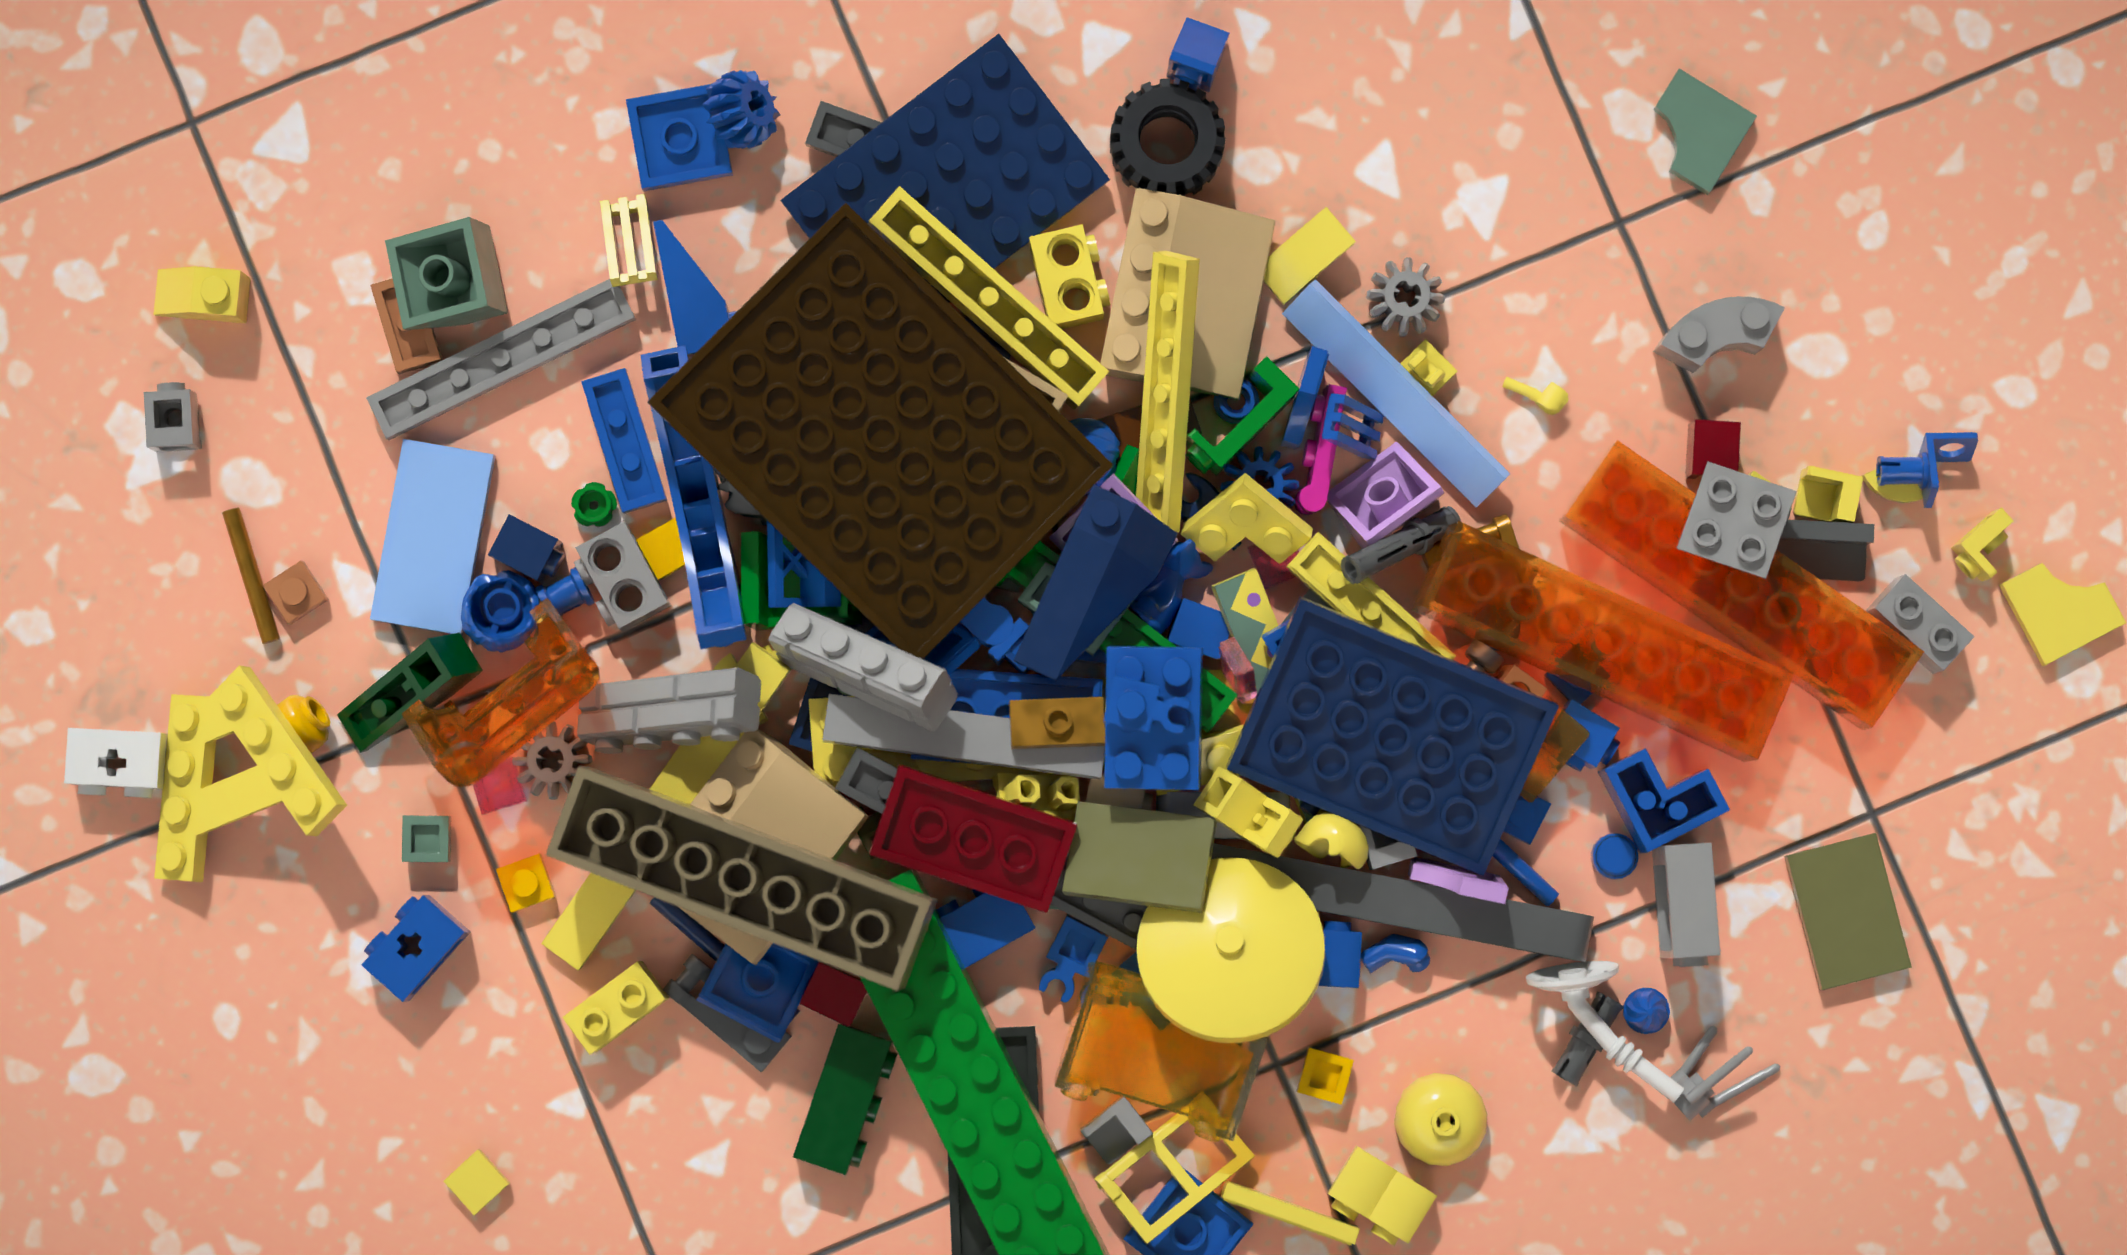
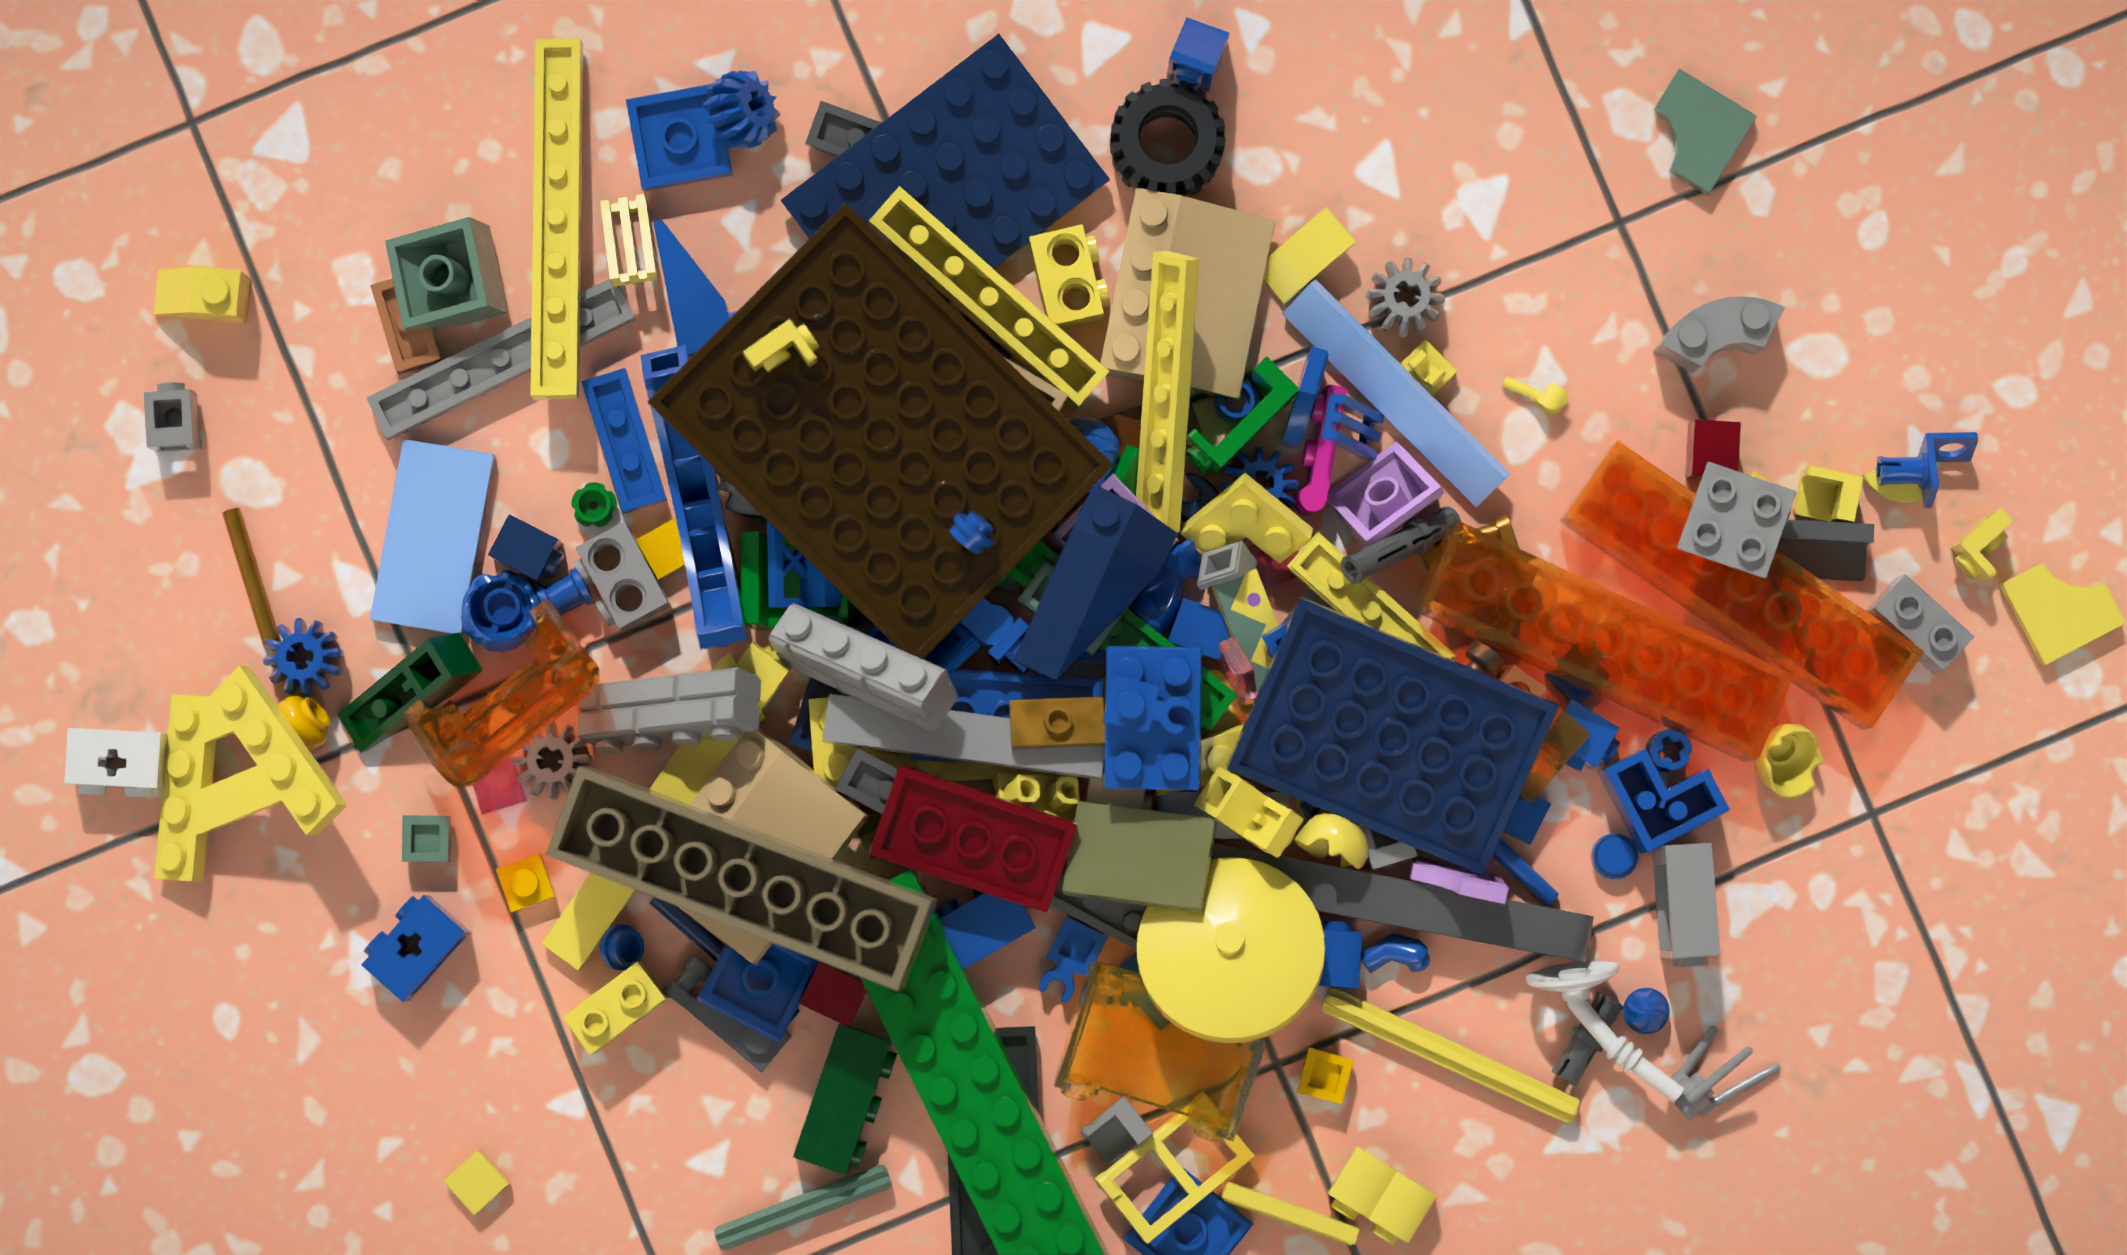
(295, 592): nougat plate -> none
(312, 642): none -> blue gear
(557, 219): none -> light yellow plate
(621, 947): none -> blue plate
(772, 348): none -> light yellow bracket
(802, 1207): none -> sand green axle
(972, 532): none -> blue plate
(1225, 564): none -> light grey slope
(1434, 1098): light yellow cylinder -> none
(1450, 1055): none -> light yellow axle
(1680, 756): none -> blue bush
(1789, 760): none -> light yellow hair
(1847, 911): olive tile -> none

